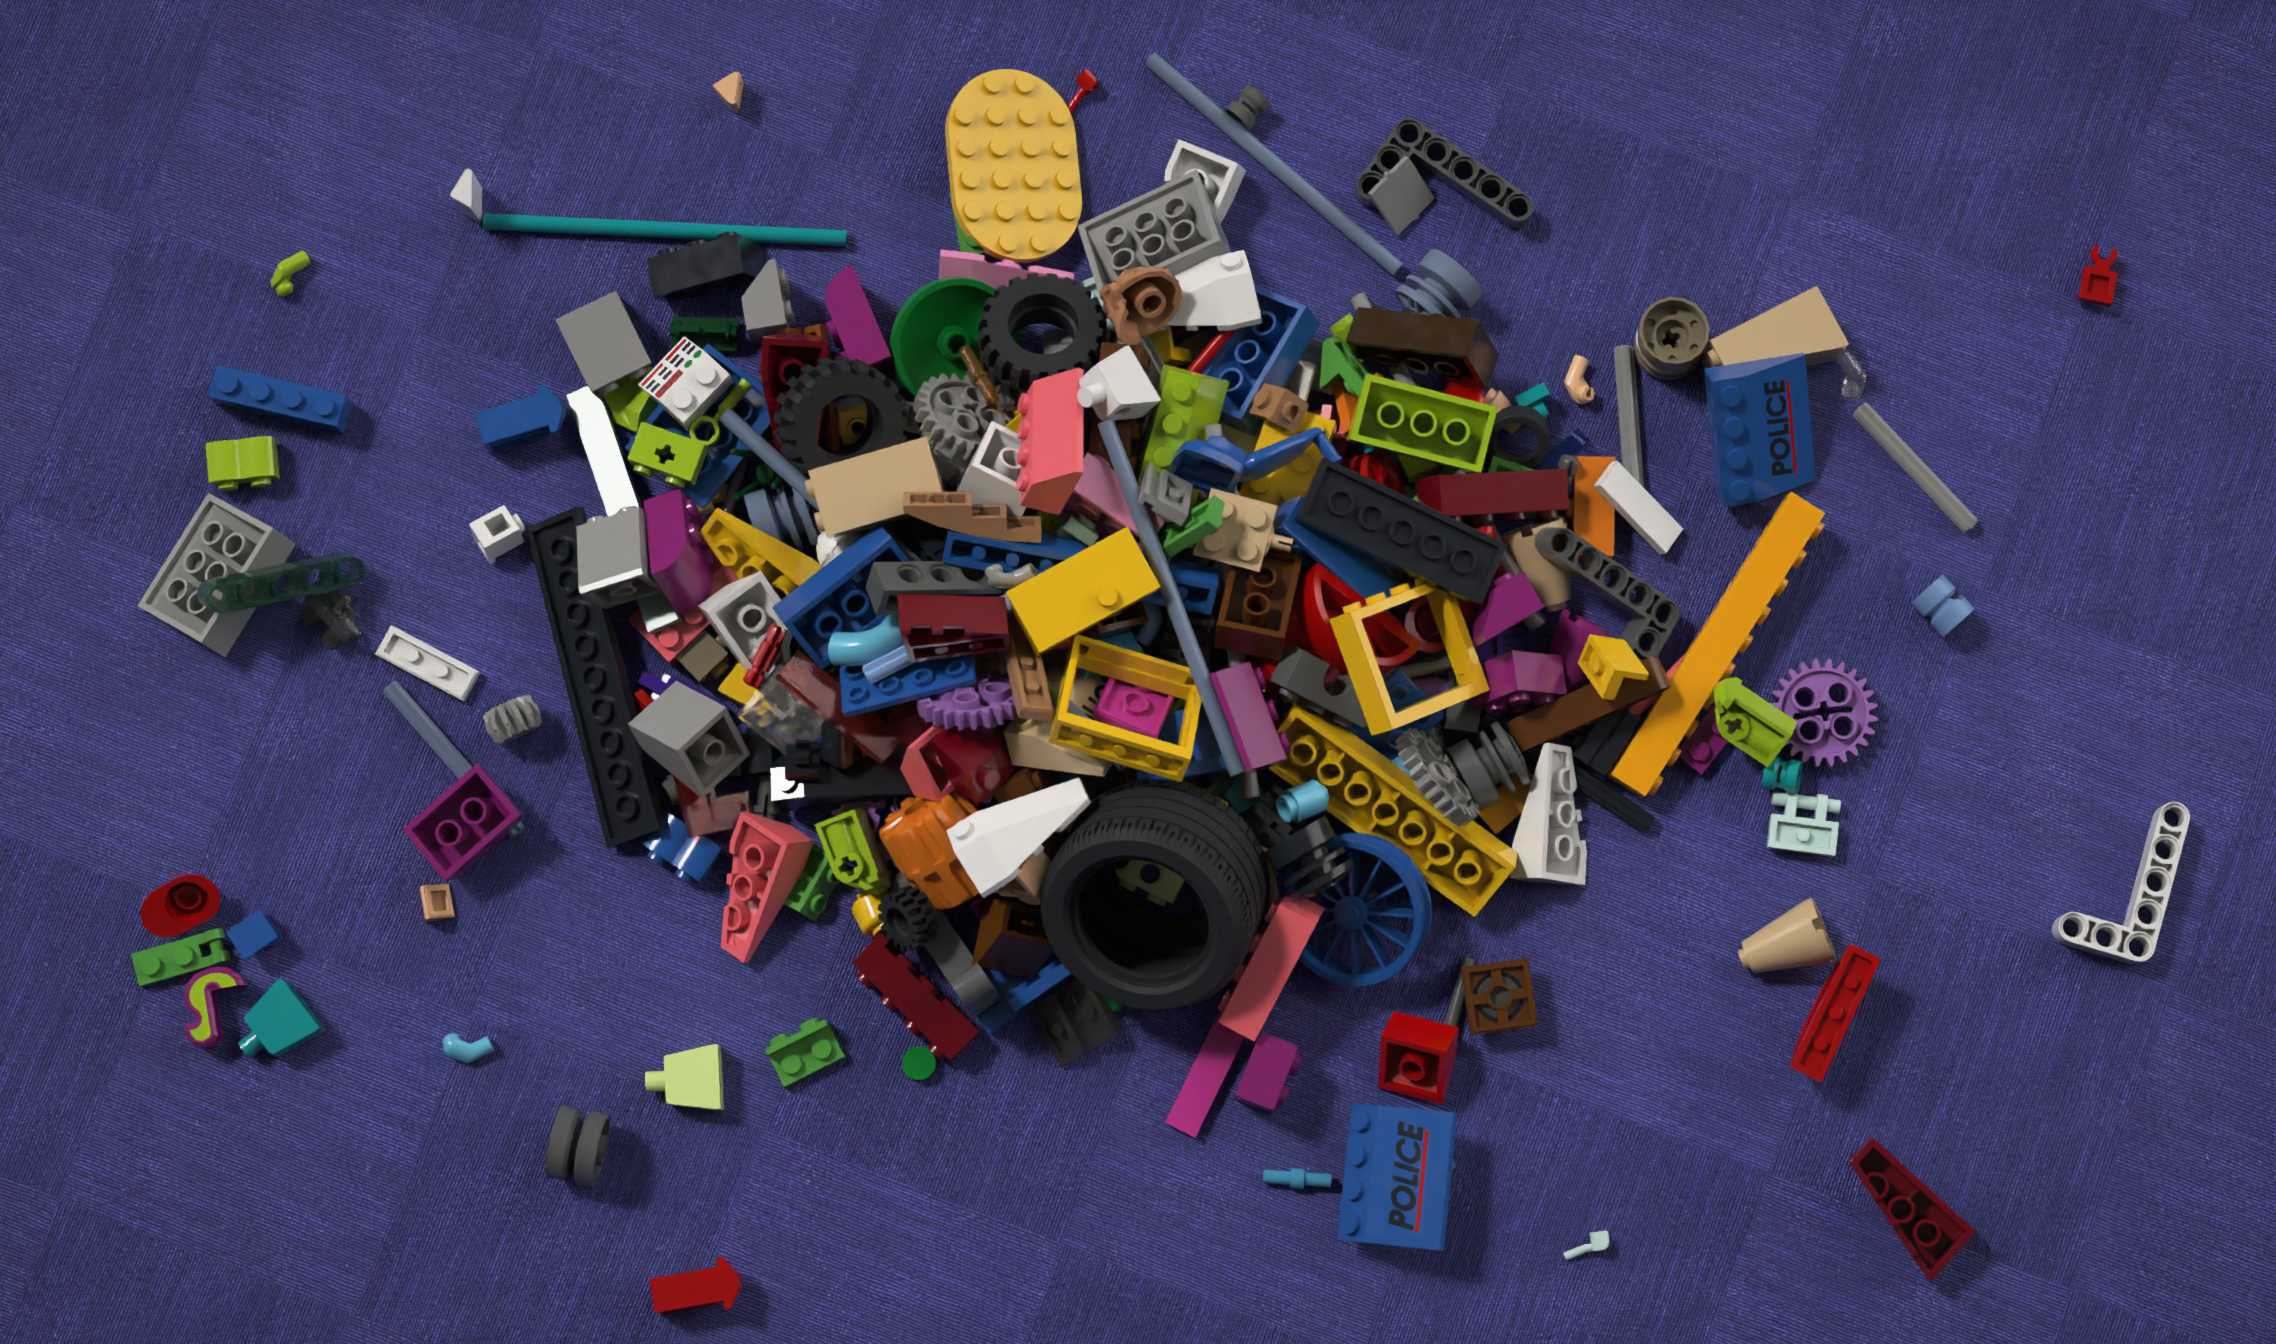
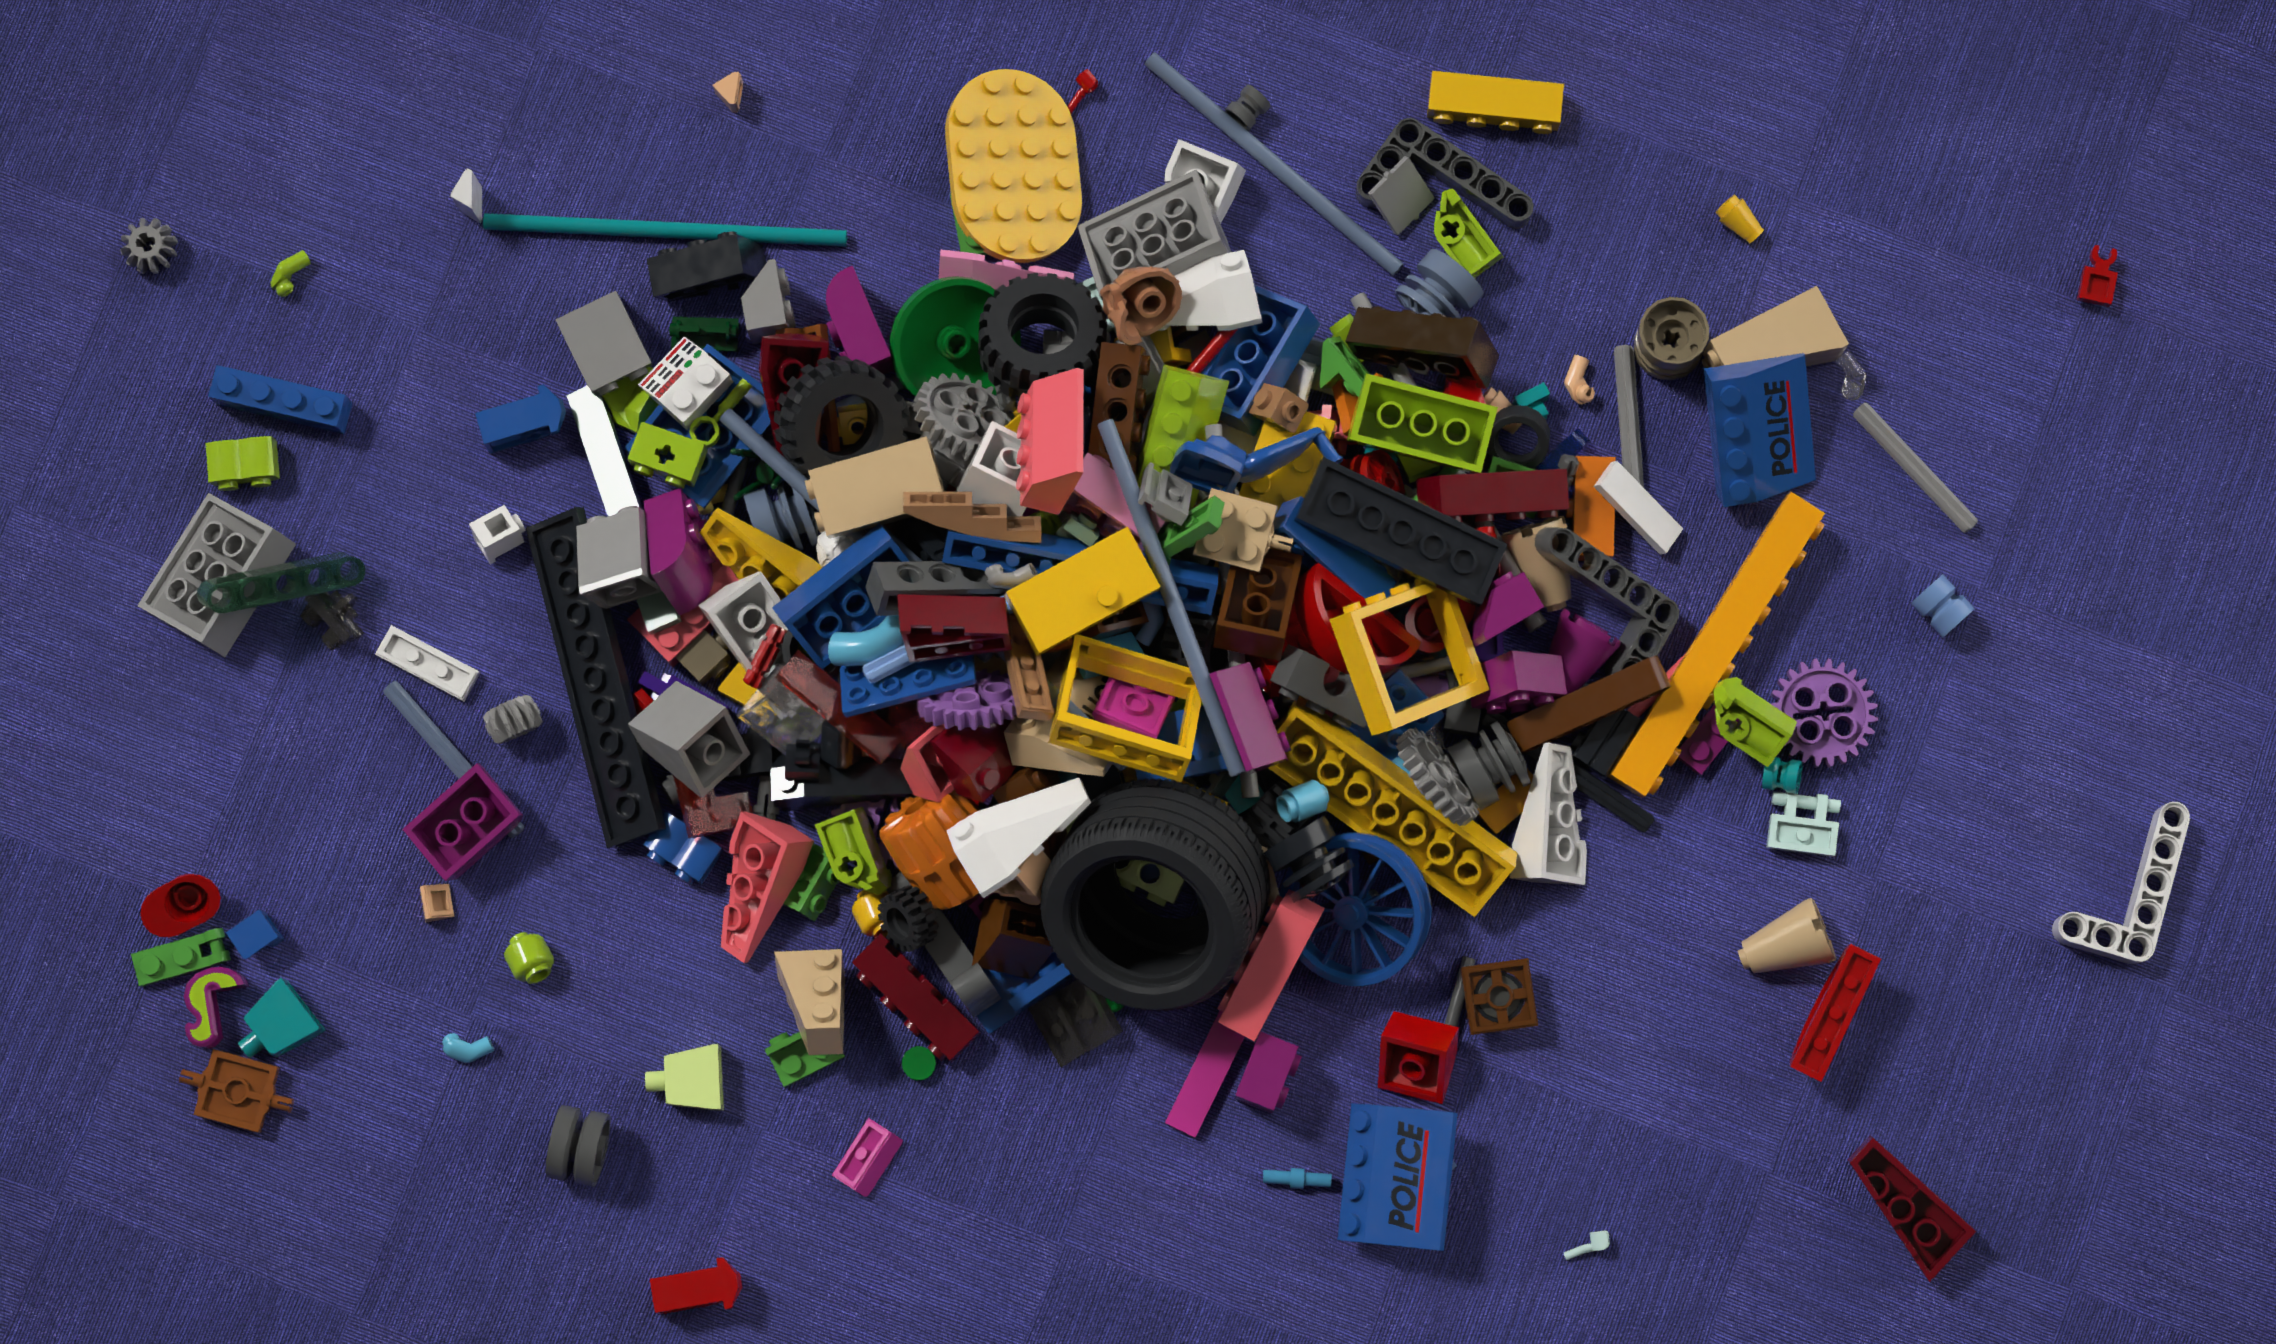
(157, 255): none -> light grey gear
(236, 1090): none -> dark orange plate
(529, 957): none -> lime head
(816, 995): none -> tan wedge
(867, 1157): none -> dark pink slope
(977, 375): clear orange bar -> none
(1118, 388): white torso -> none
(1472, 246): none -> lime piece
(1495, 101): none -> yellow brick
(1608, 662): yellow panel -> none
(1739, 218): none -> yellow cone

